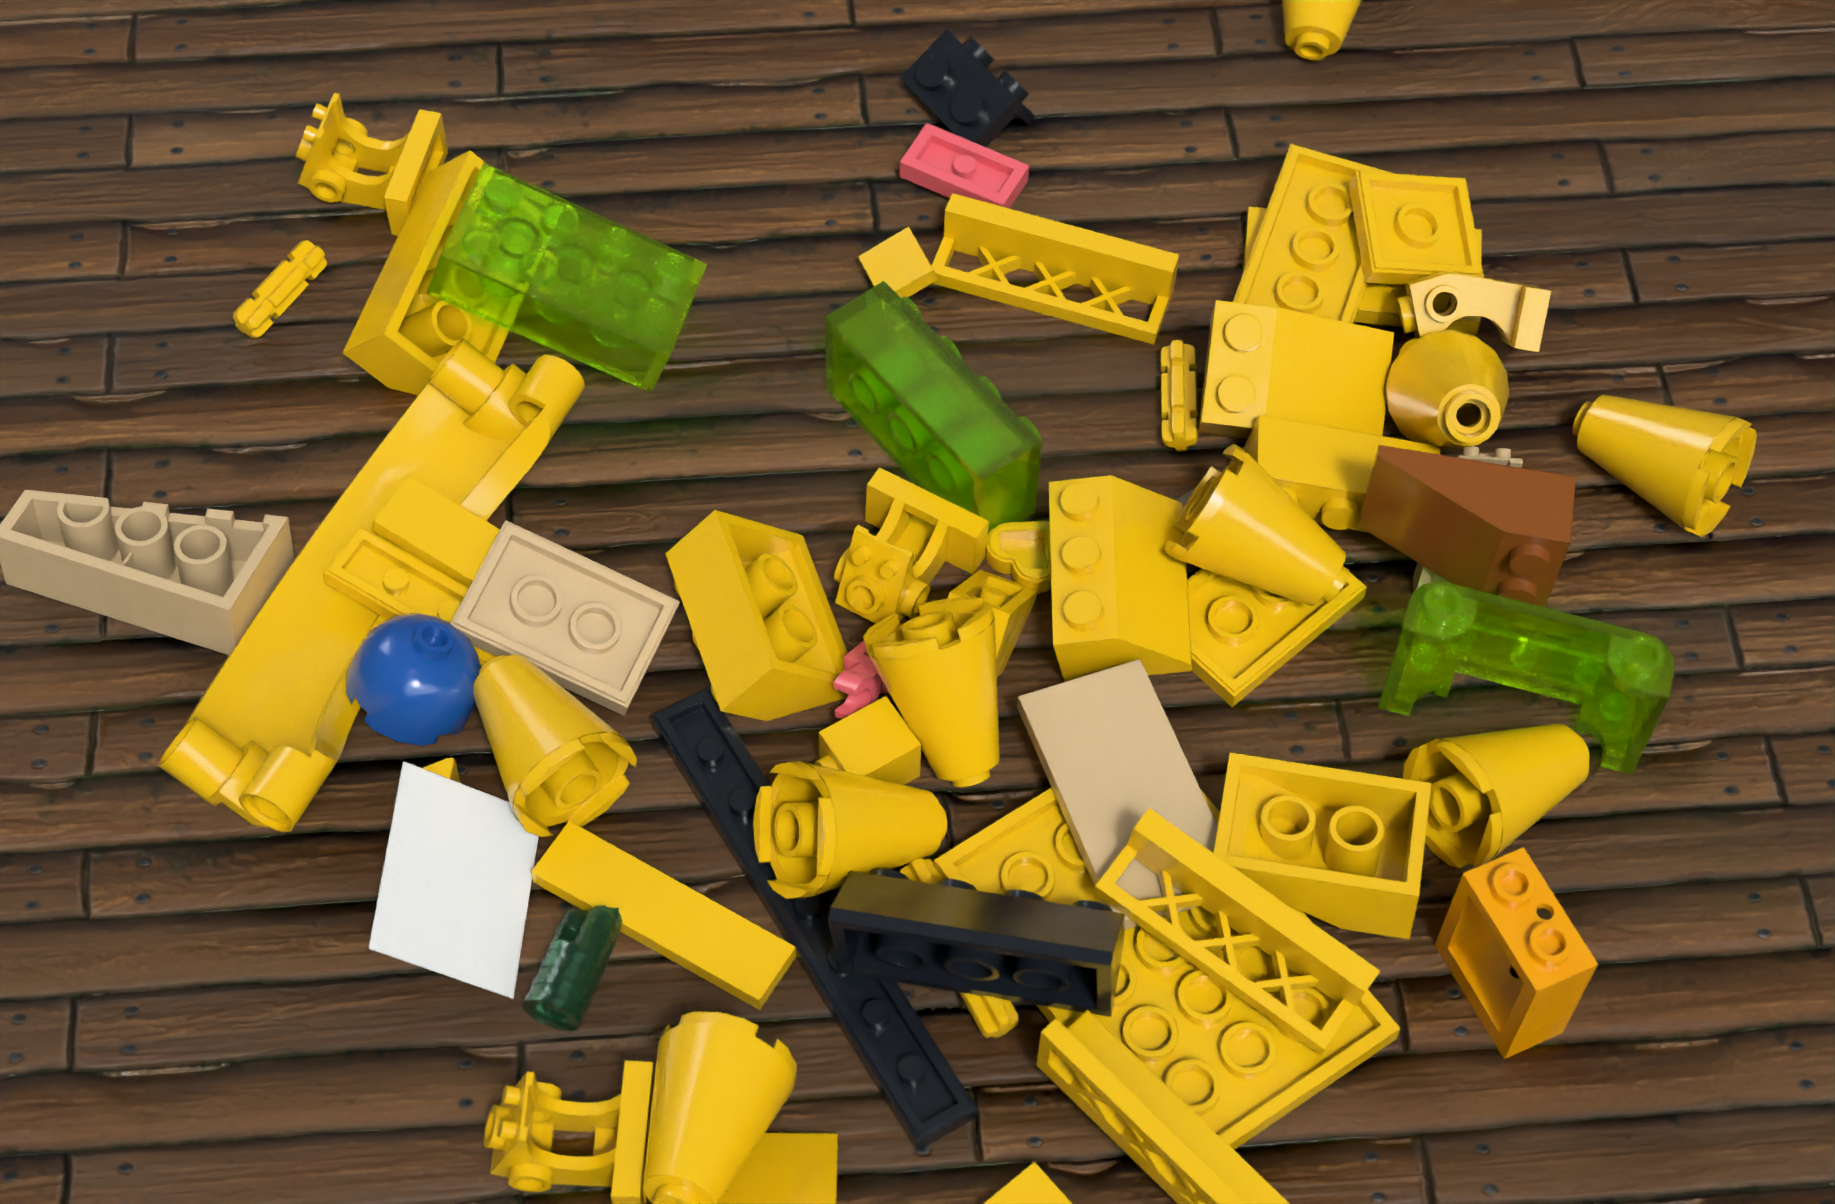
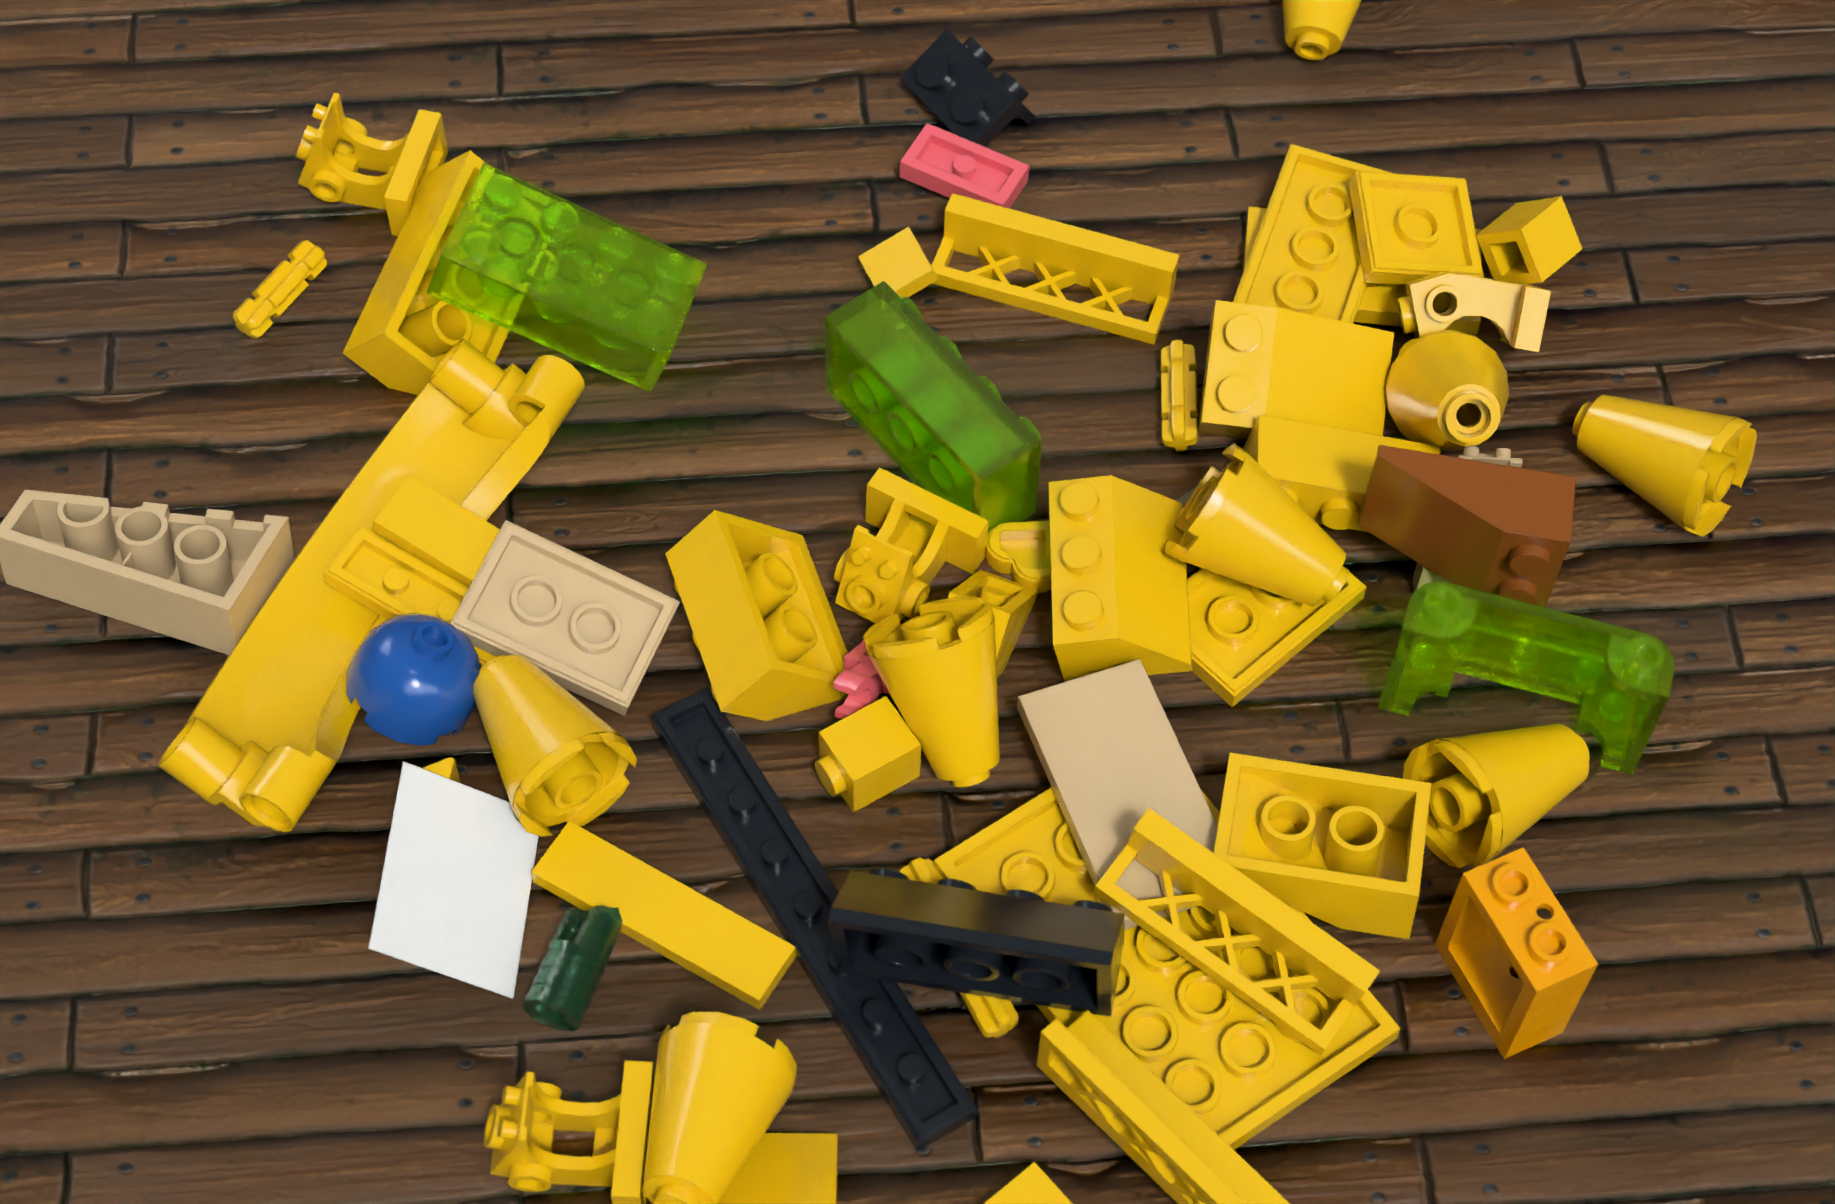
(831, 822): yellow cone -> none
(1529, 241): none -> yellow brick

